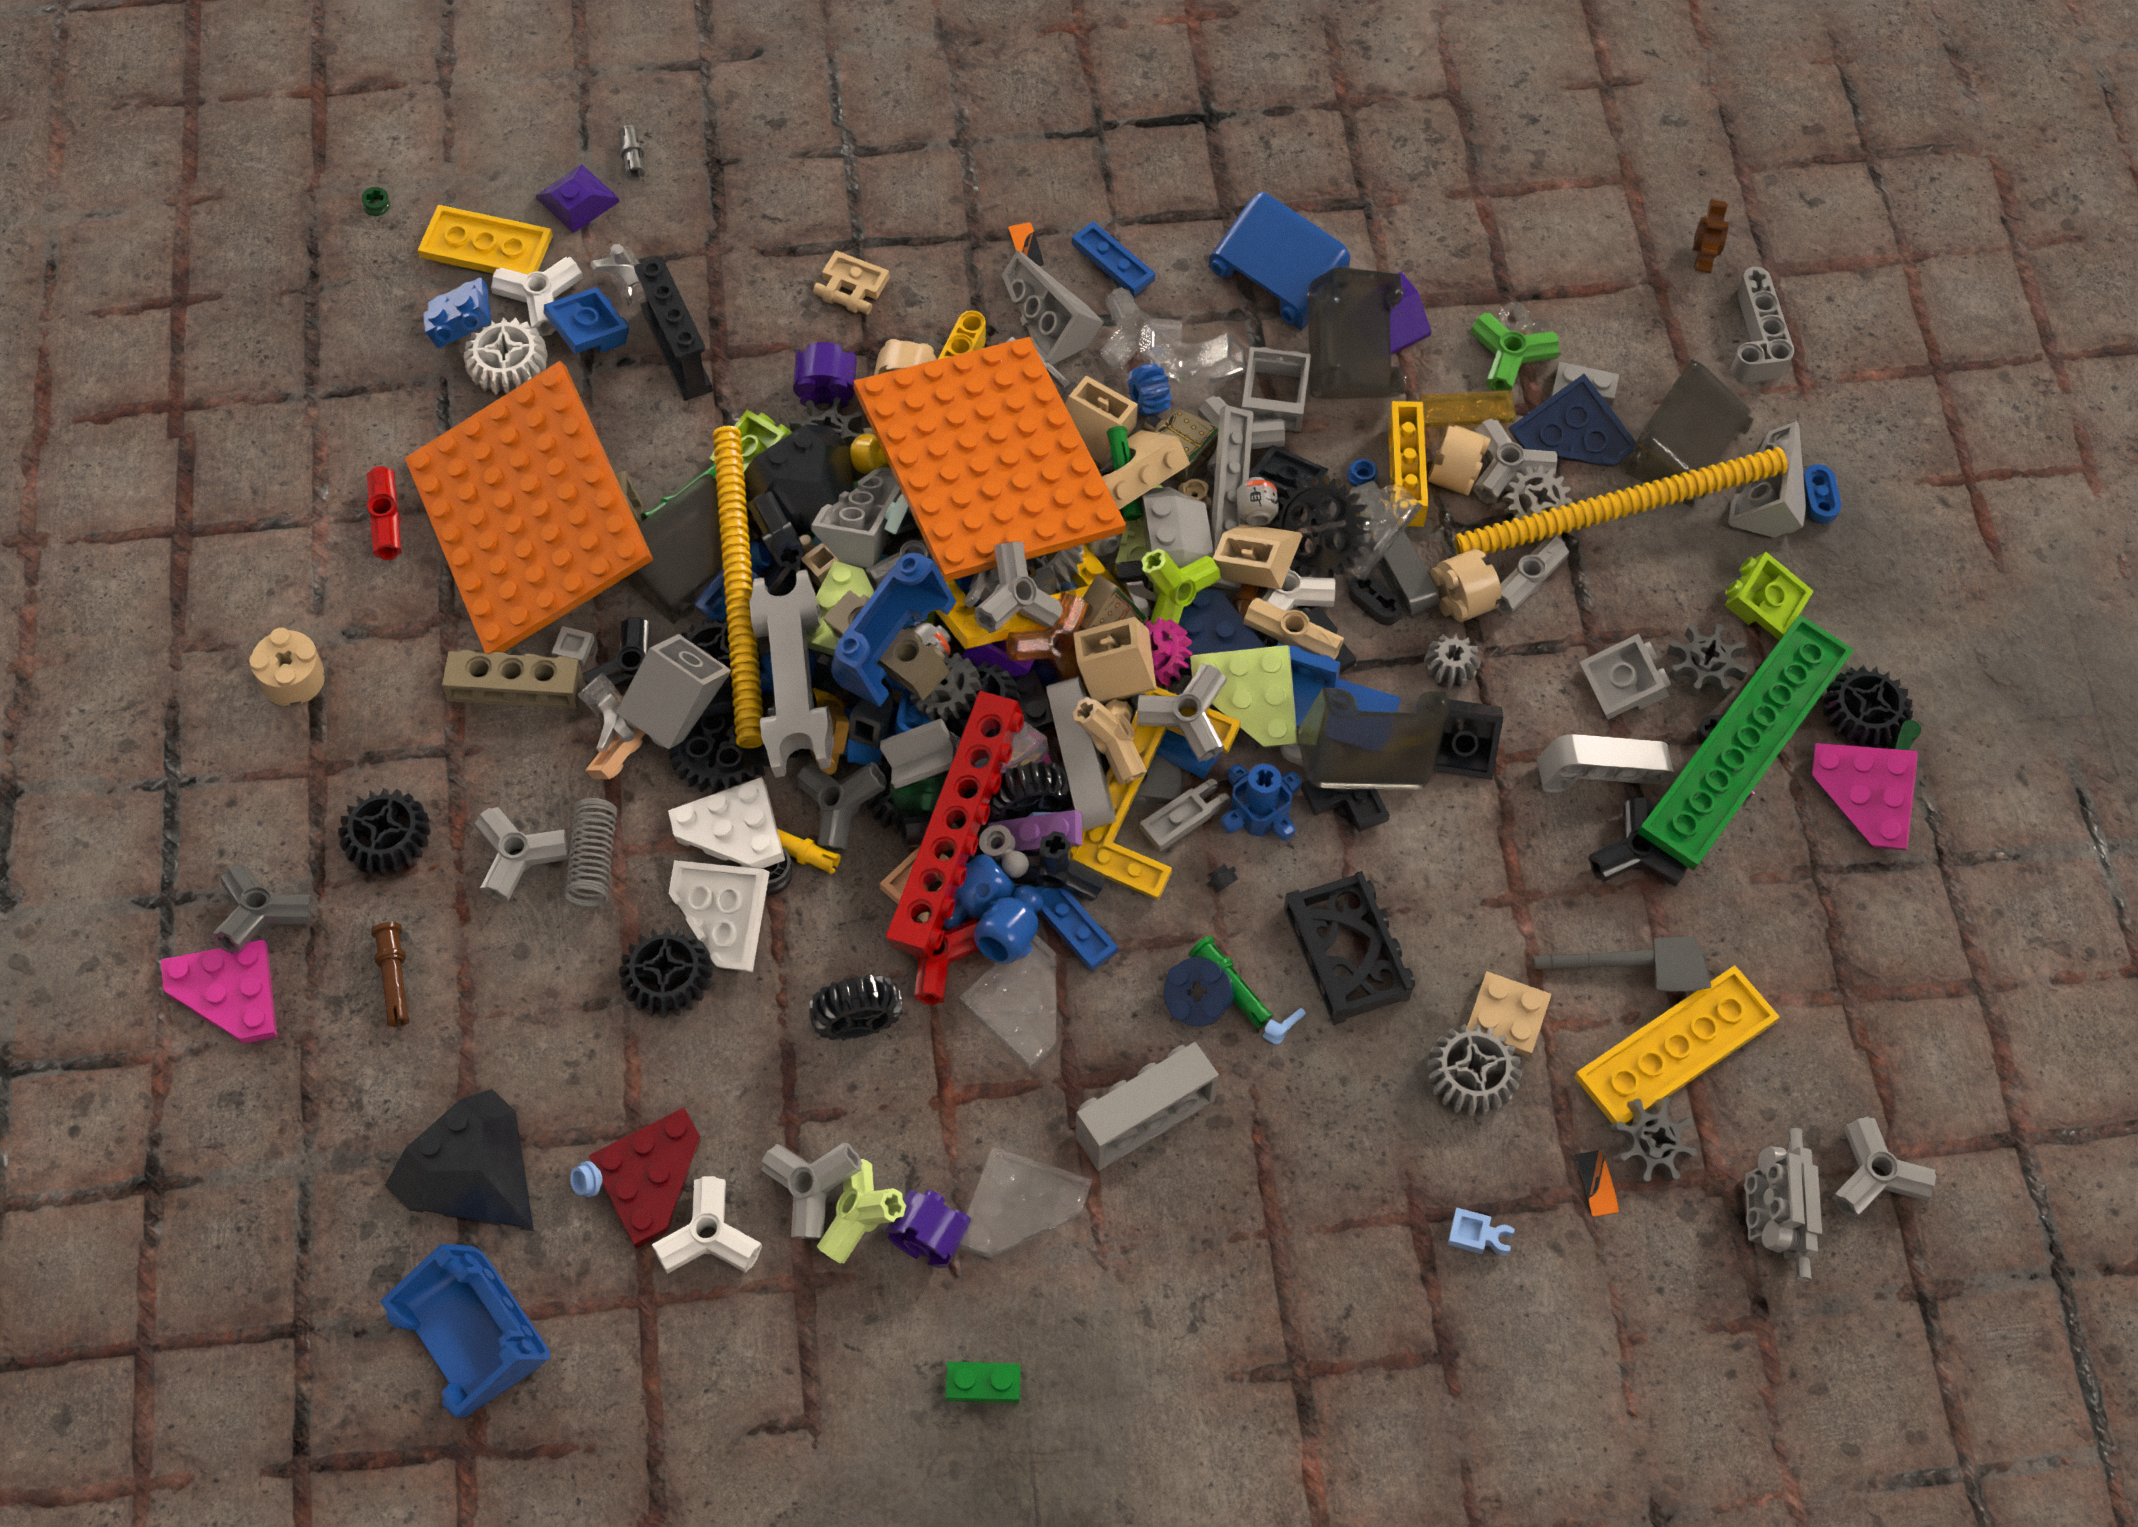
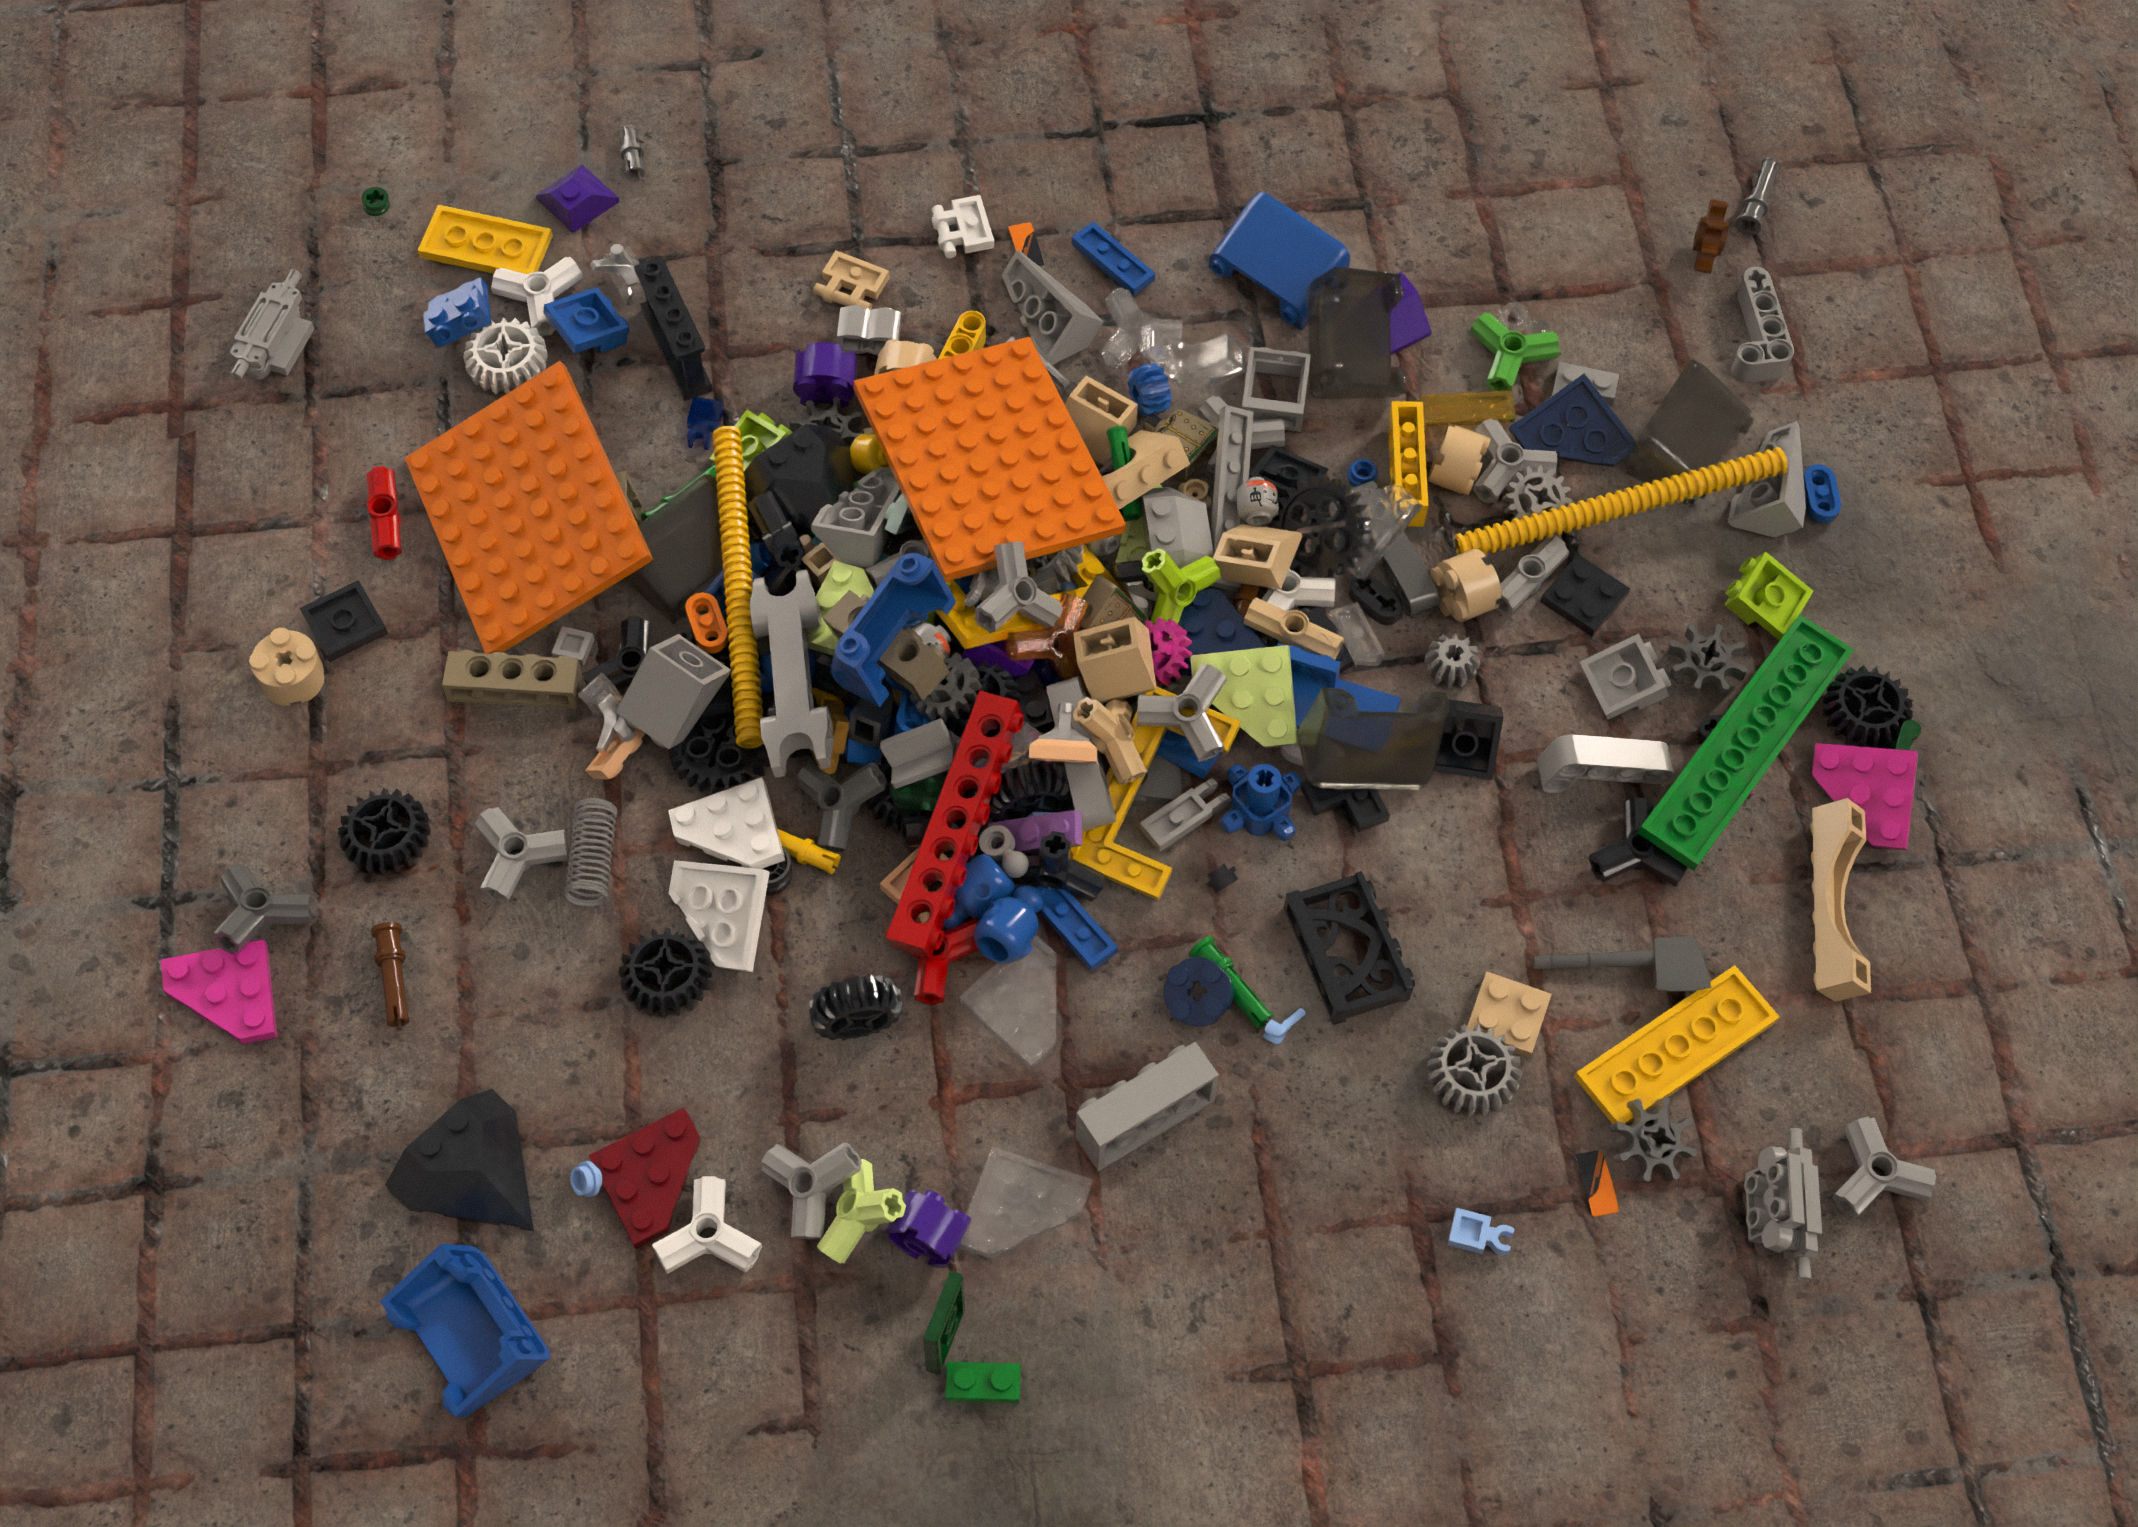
(271, 332): none -> light grey piece
(343, 621): none -> black plate
(703, 418): none -> clear blue plate
(706, 625): none -> orange plate
(867, 329): none -> light grey brick
(944, 1323): none -> dark green tile
(972, 226): none -> white plate
(1063, 742): none -> light nougat piece
(1357, 635): none -> clear slope
(1585, 595): none -> black plate
(1756, 204): none -> dark grey pin
(1837, 839): none -> tan arch

